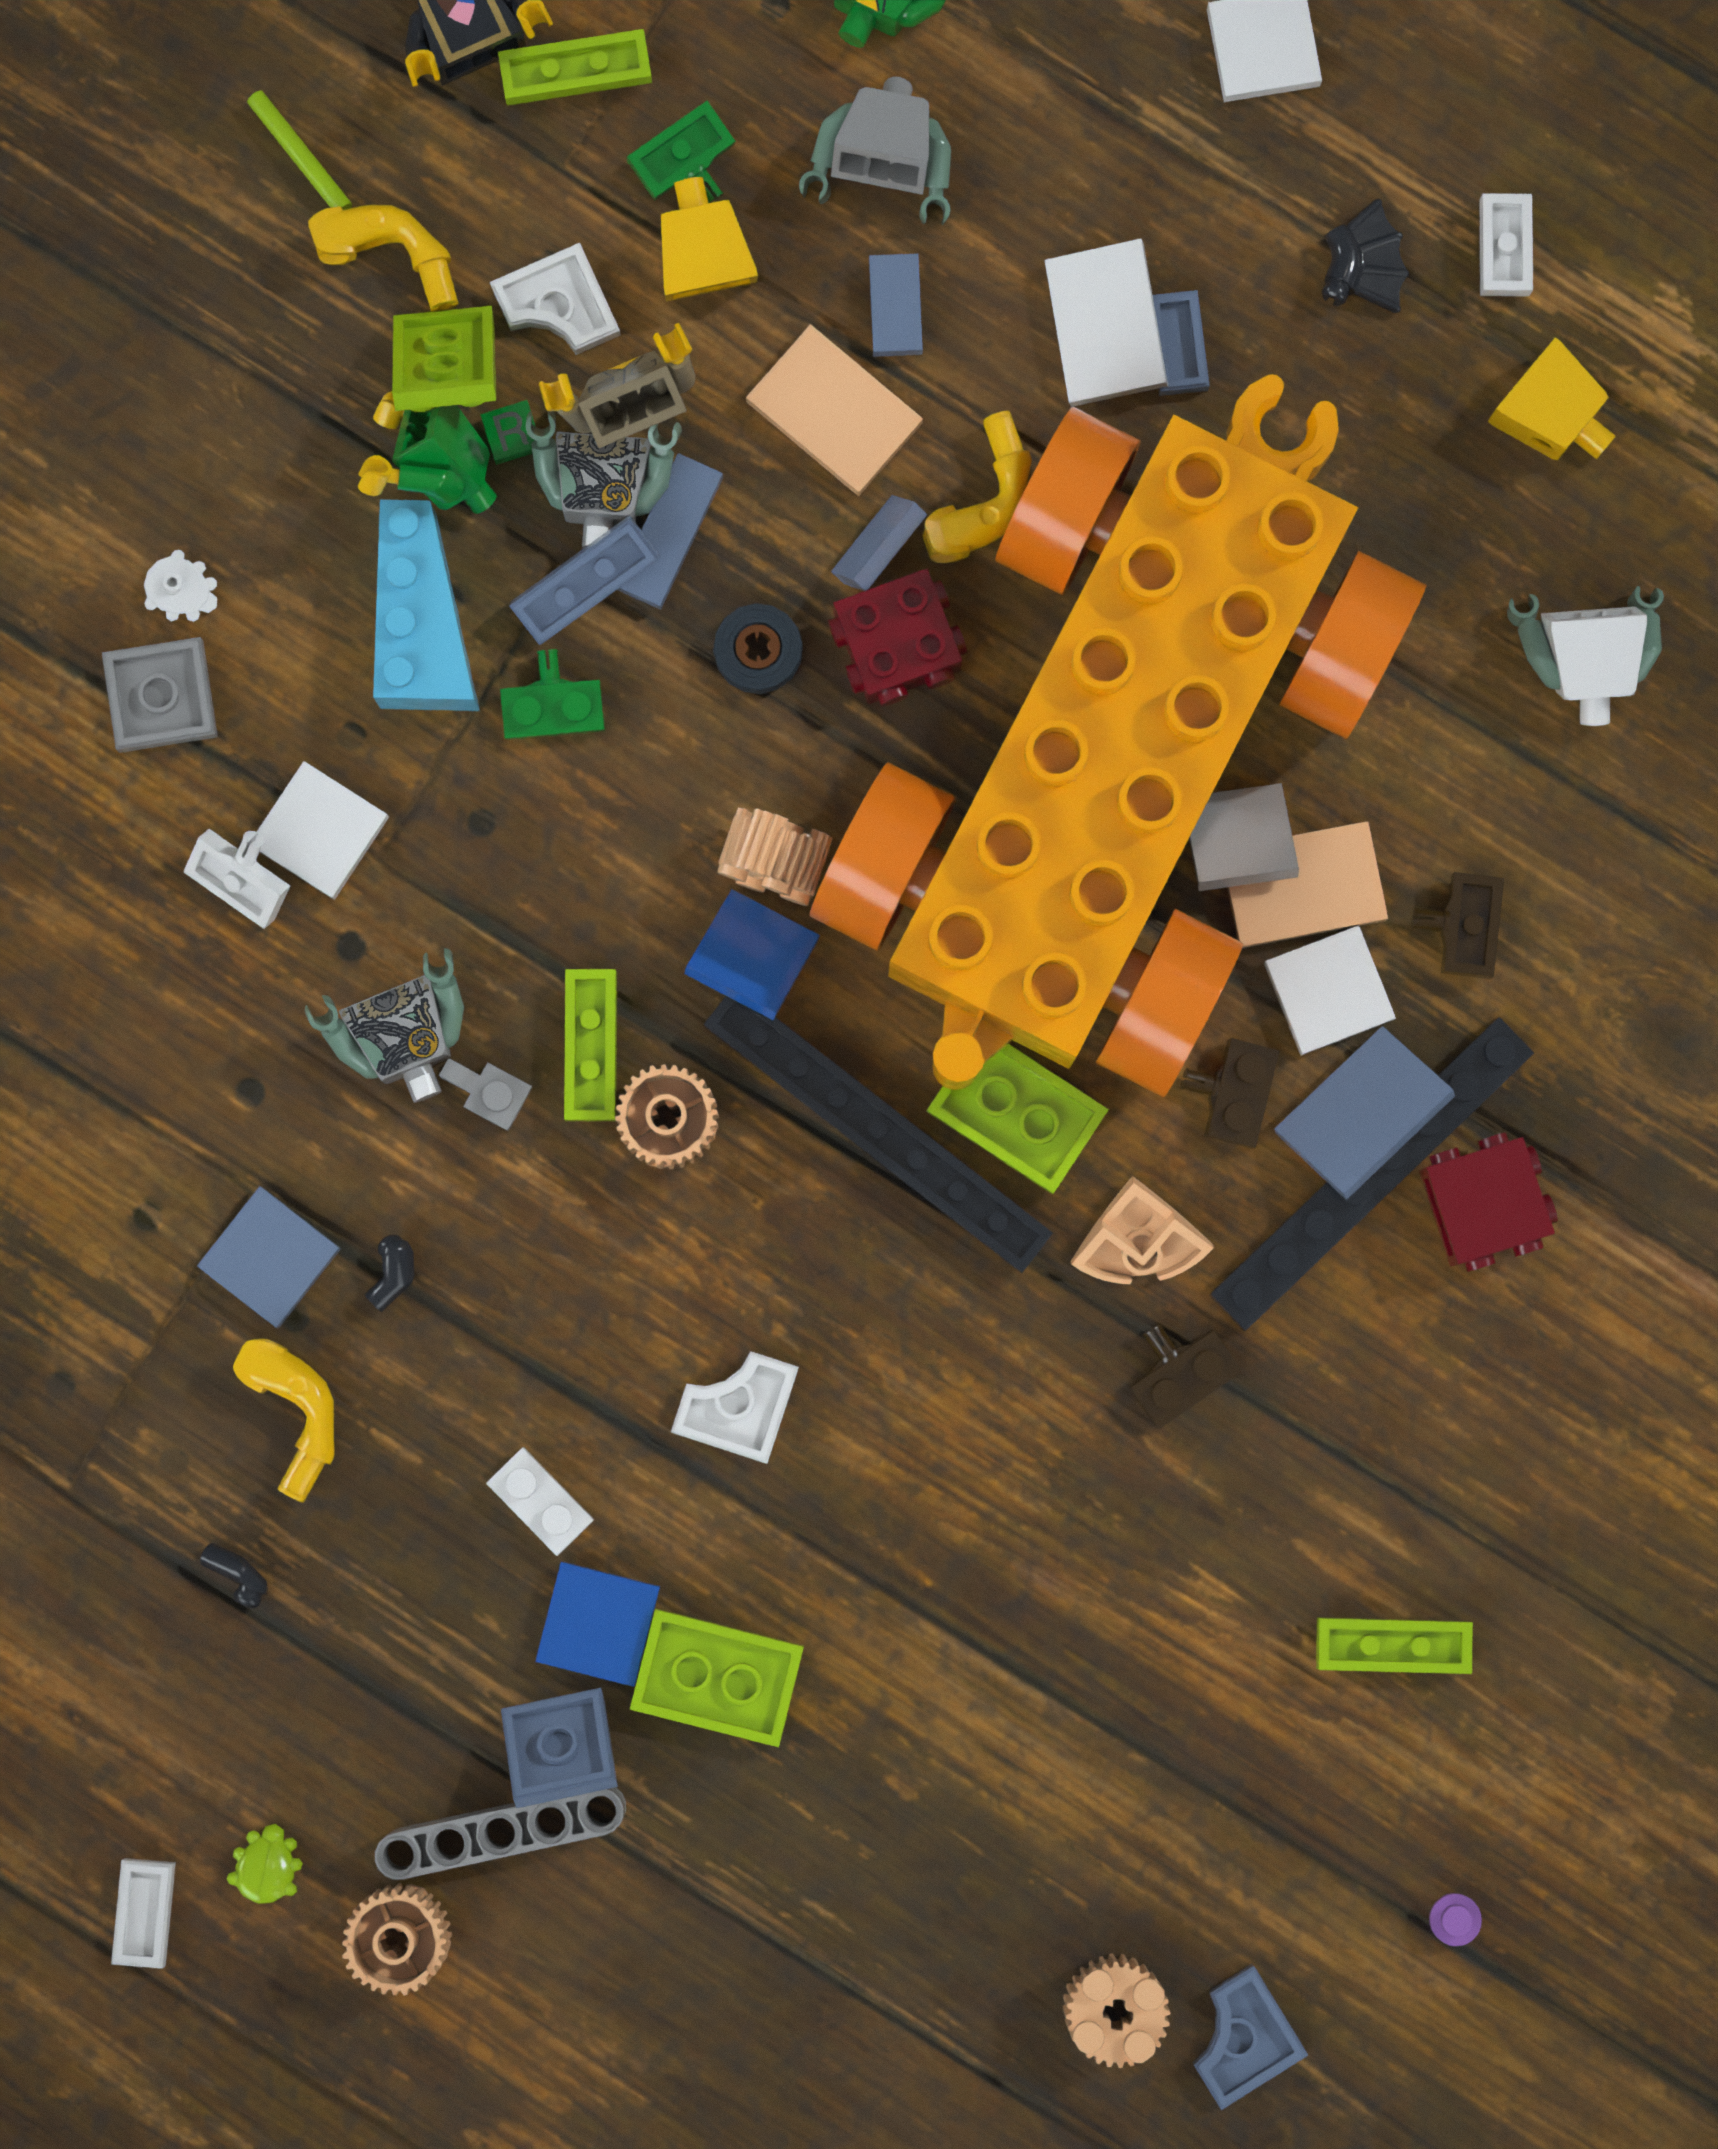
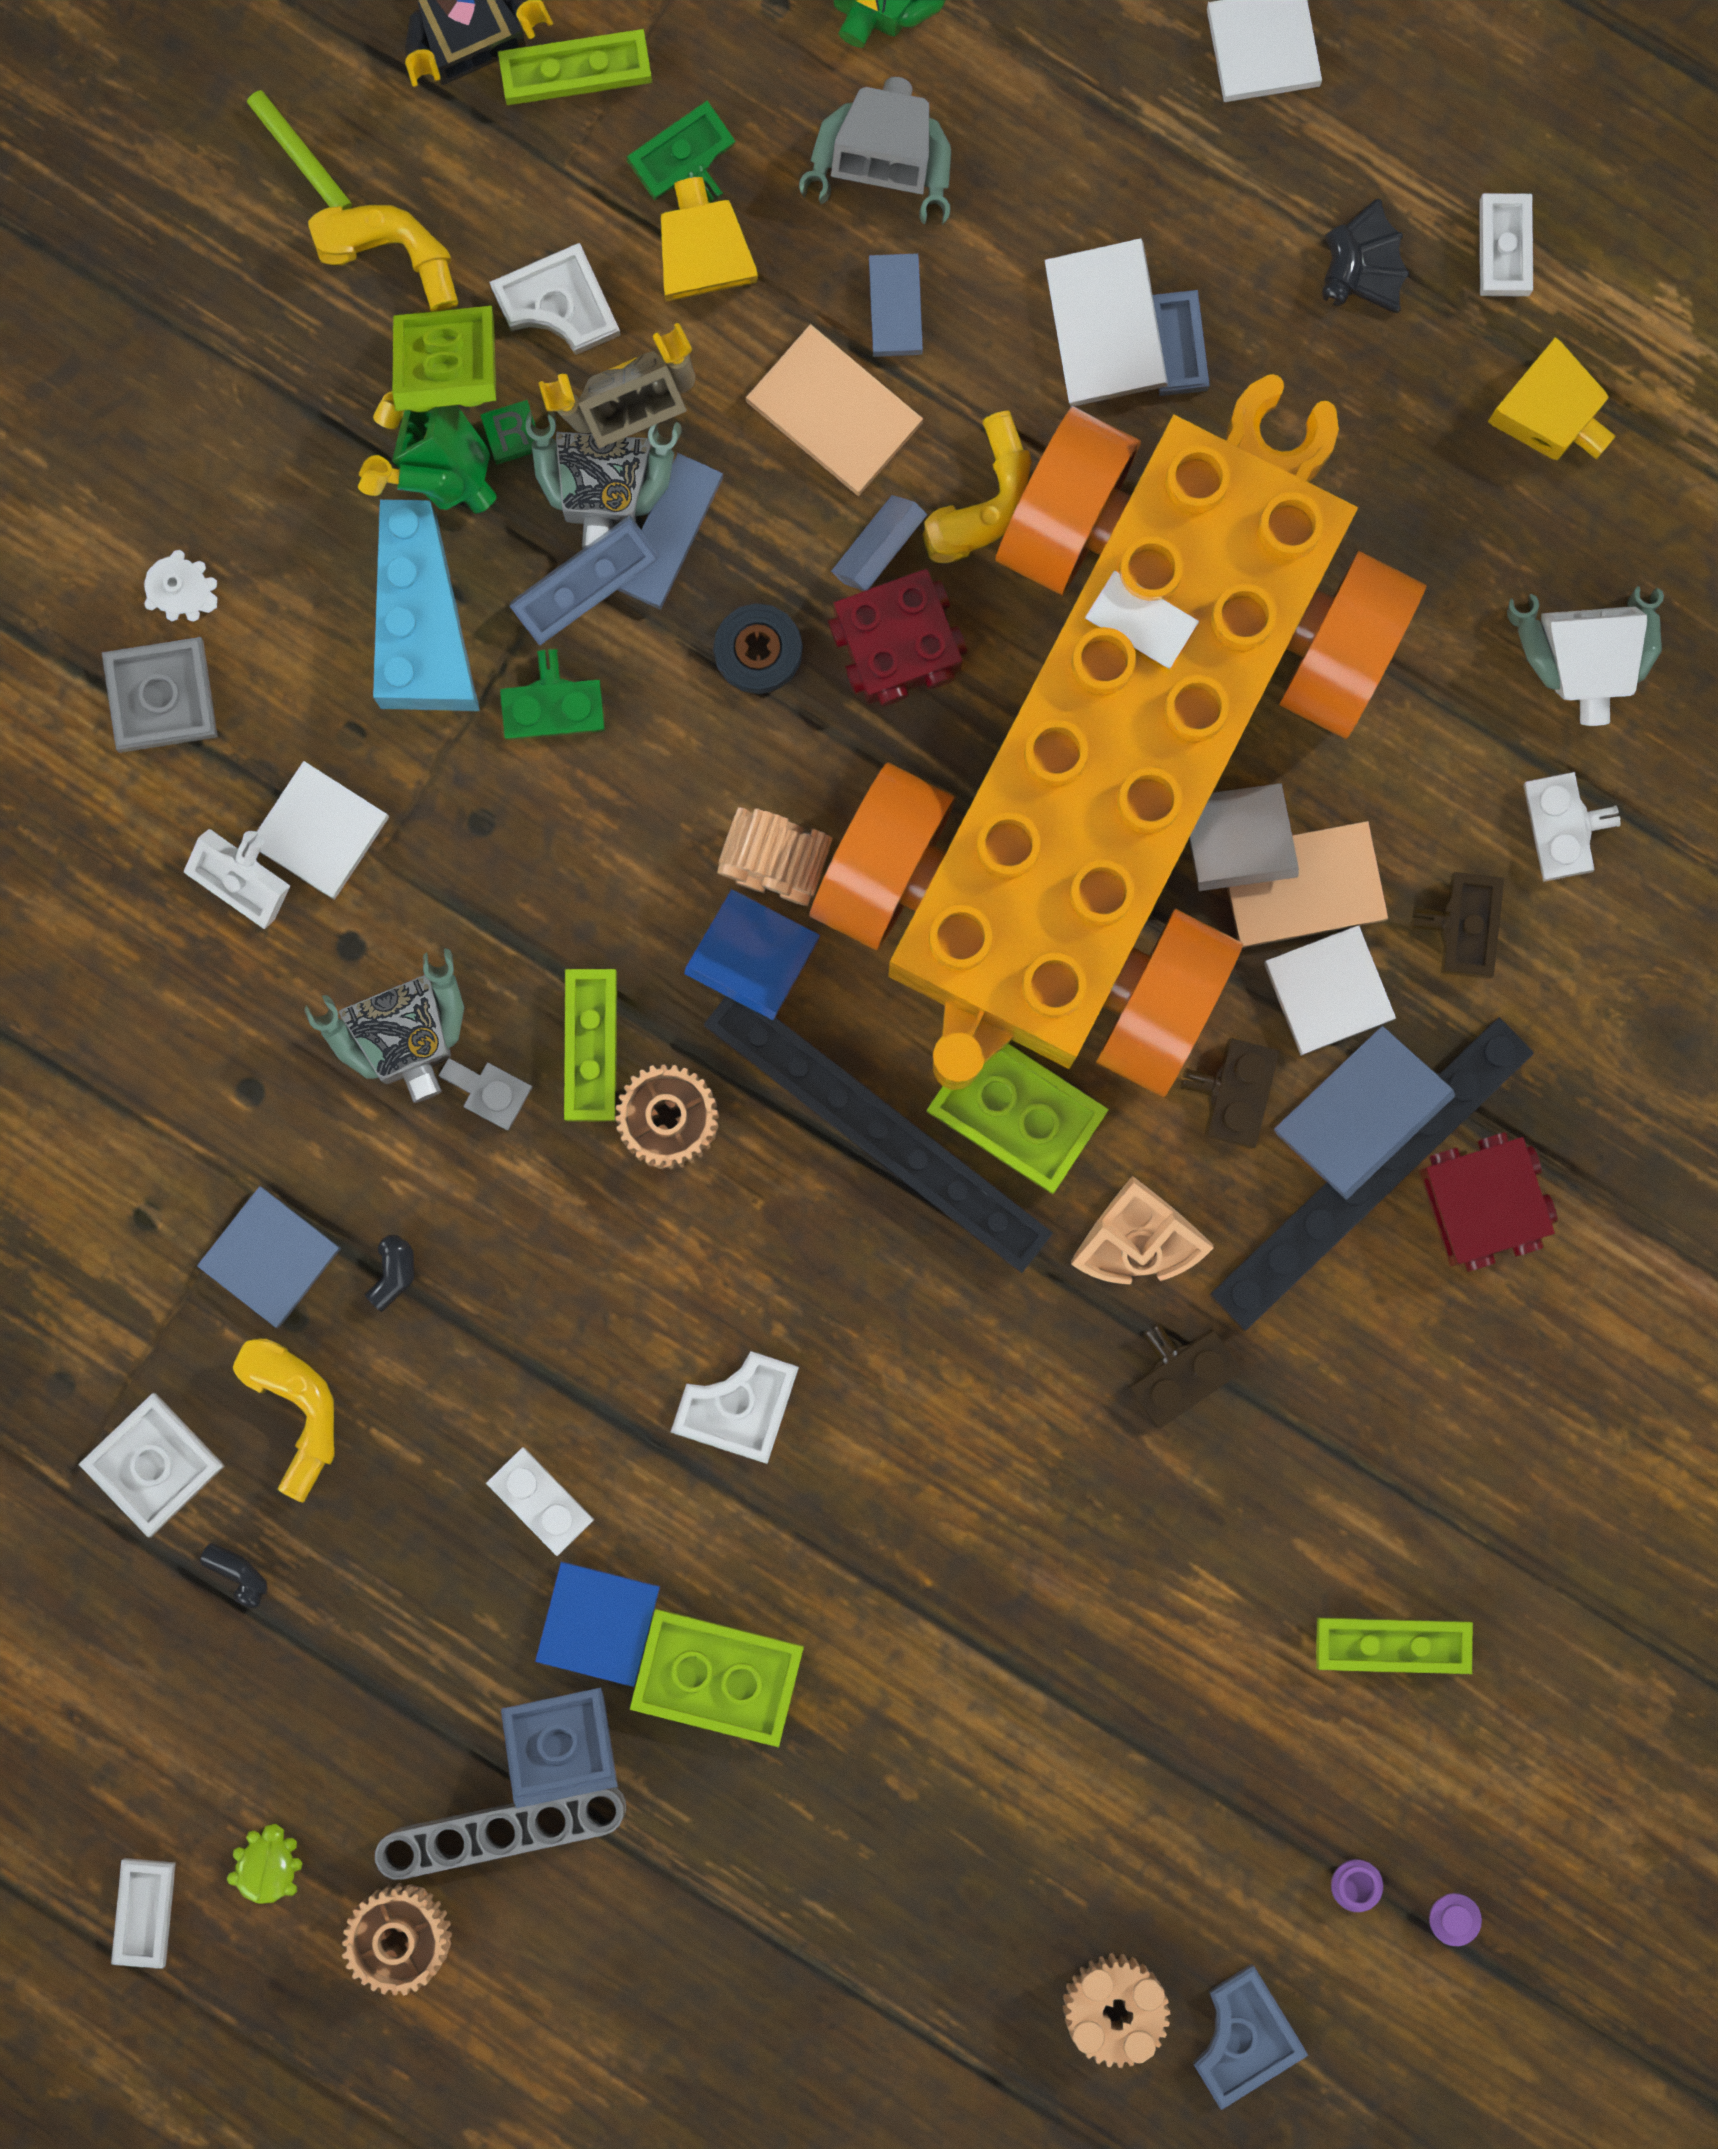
(151, 1465): none -> white tile
(1151, 626): none -> white sticker
(1357, 1885): none -> medium lavender plate
(1564, 826): none -> white plate

